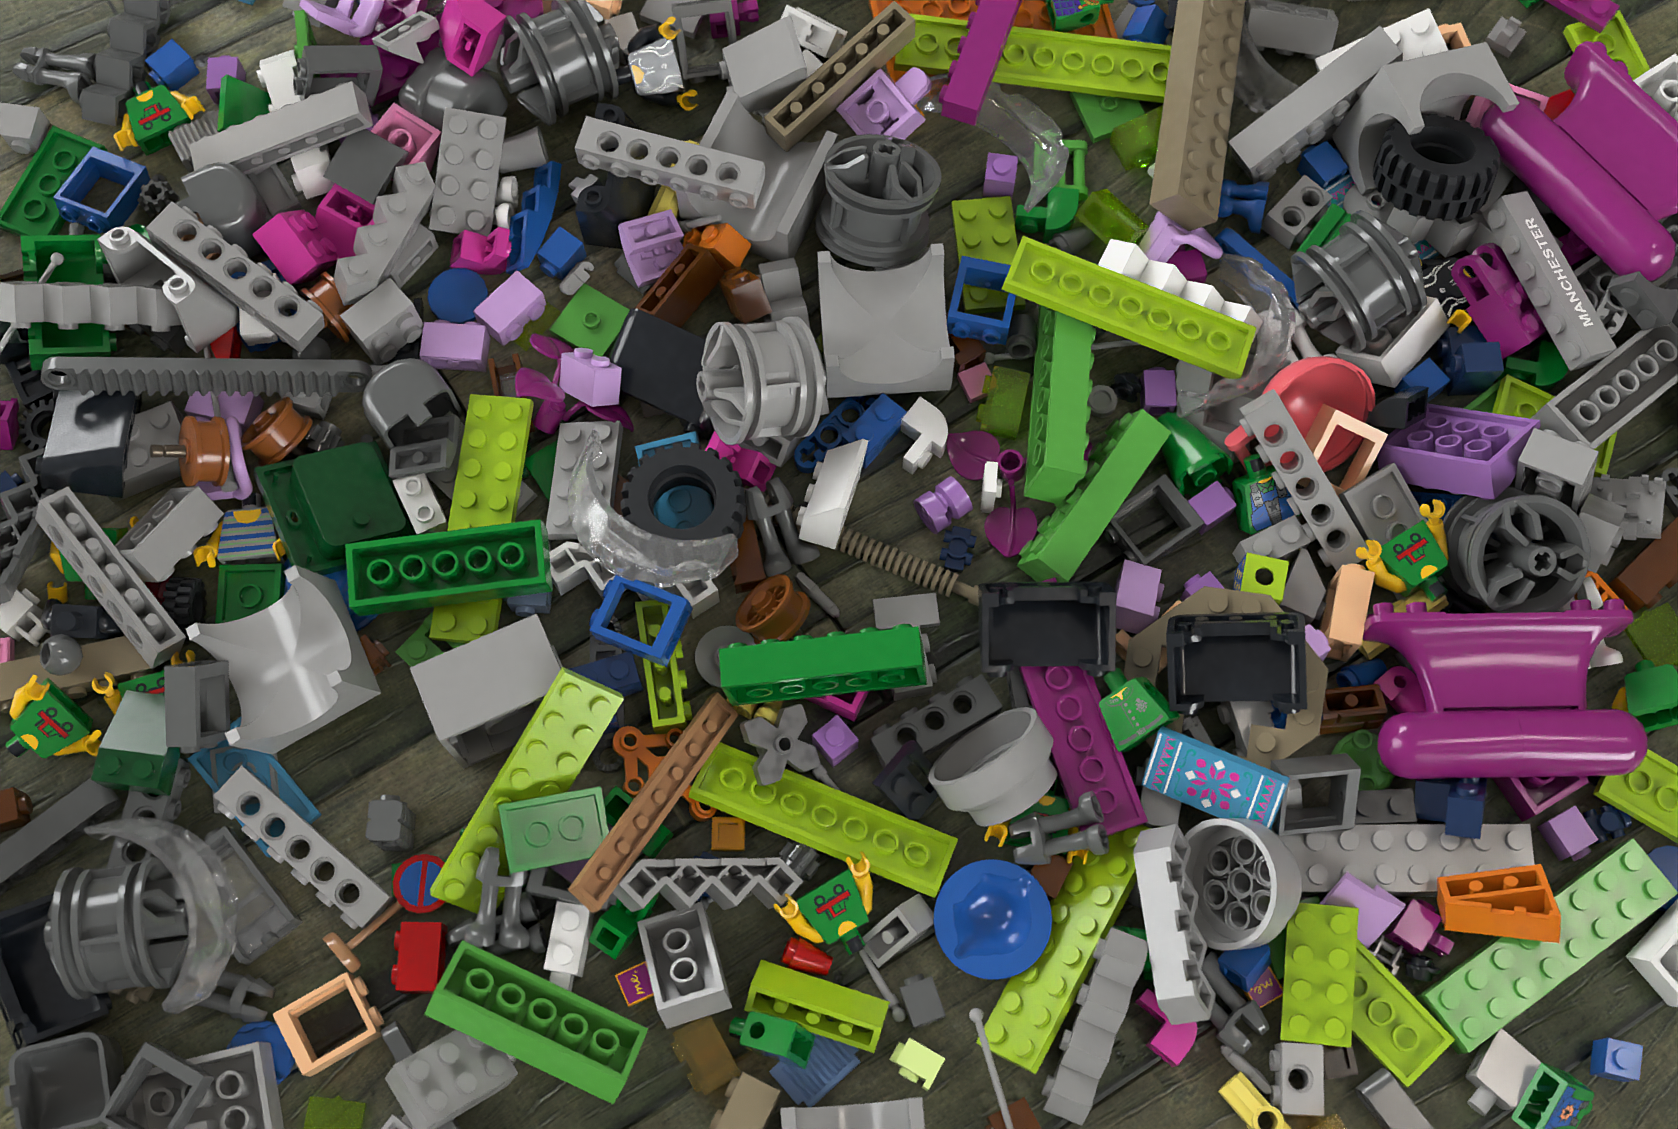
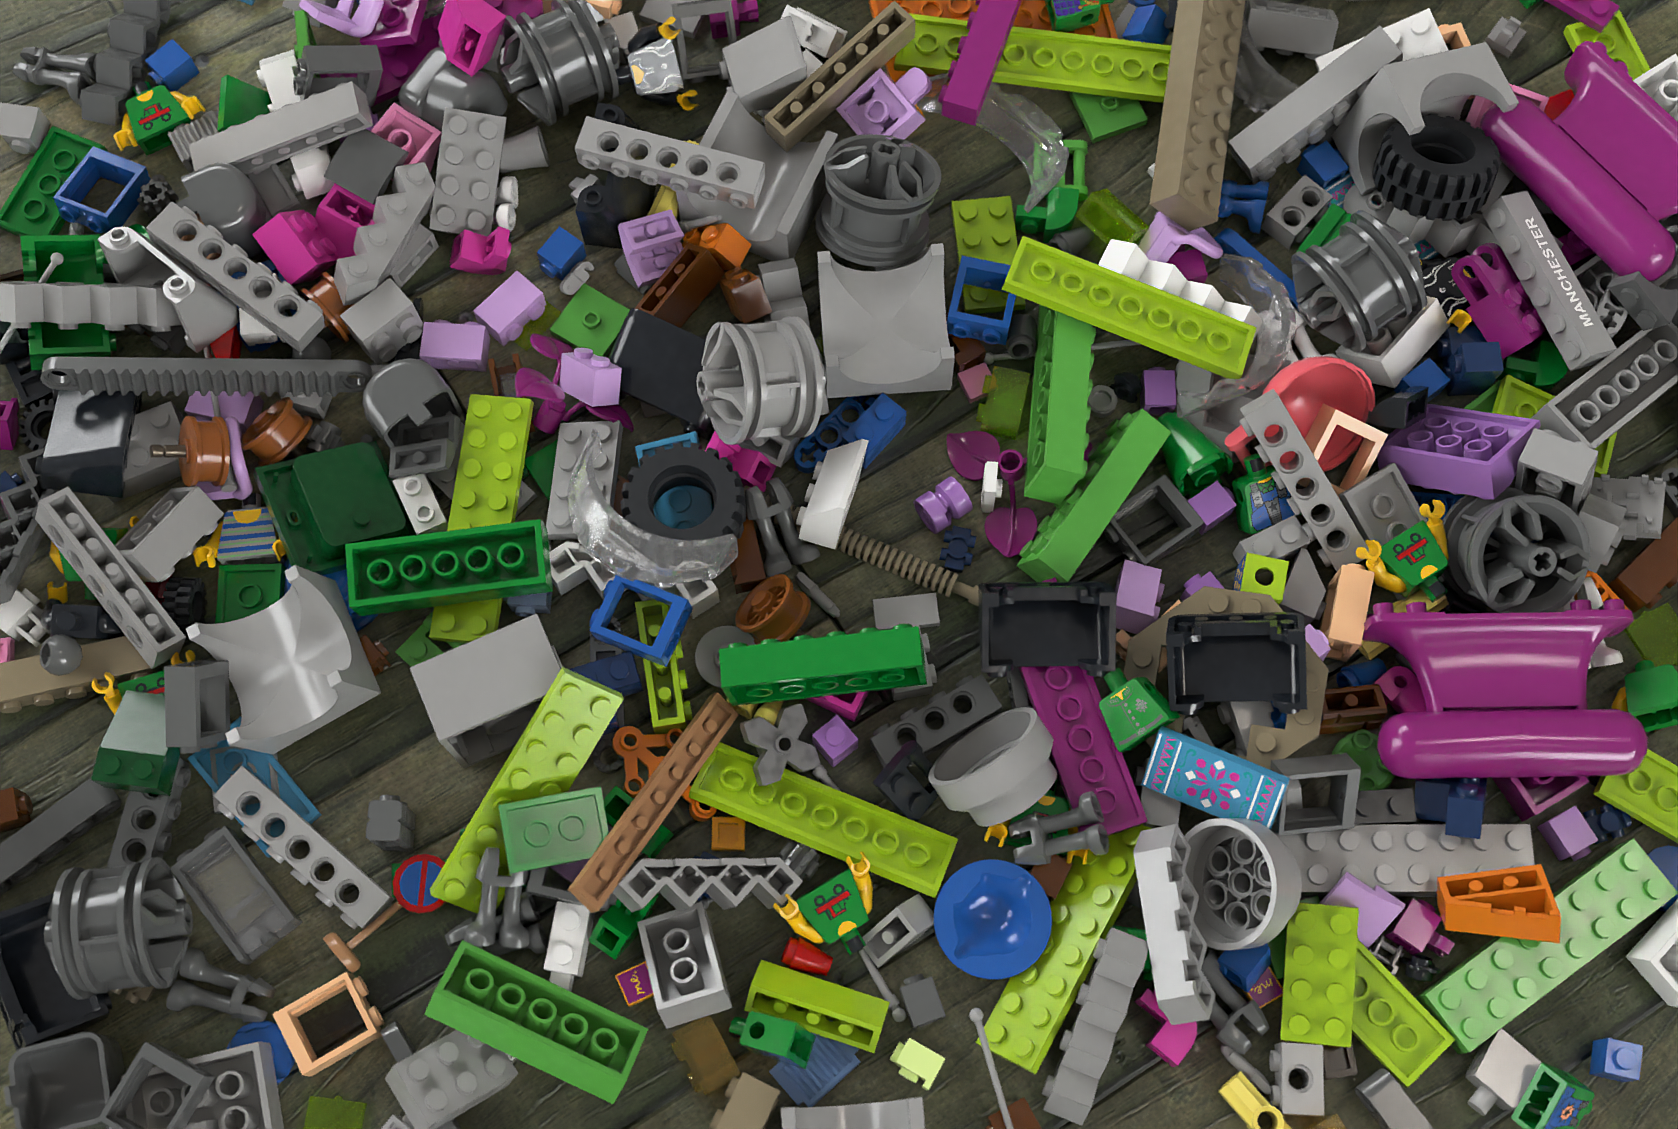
(49, 722): torso -> none
(207, 896): clear windscreen -> none
(218, 68): medium lavender brick -> none
(403, 36): light grey slope -> none
(419, 957): red brick -> none
(456, 295): blue tile -> none
(531, 224): blue slope -> none
(929, 430): white brick -> none
(1000, 175): medium lavender brick -> none
(1137, 139): clear neon green brick -> none

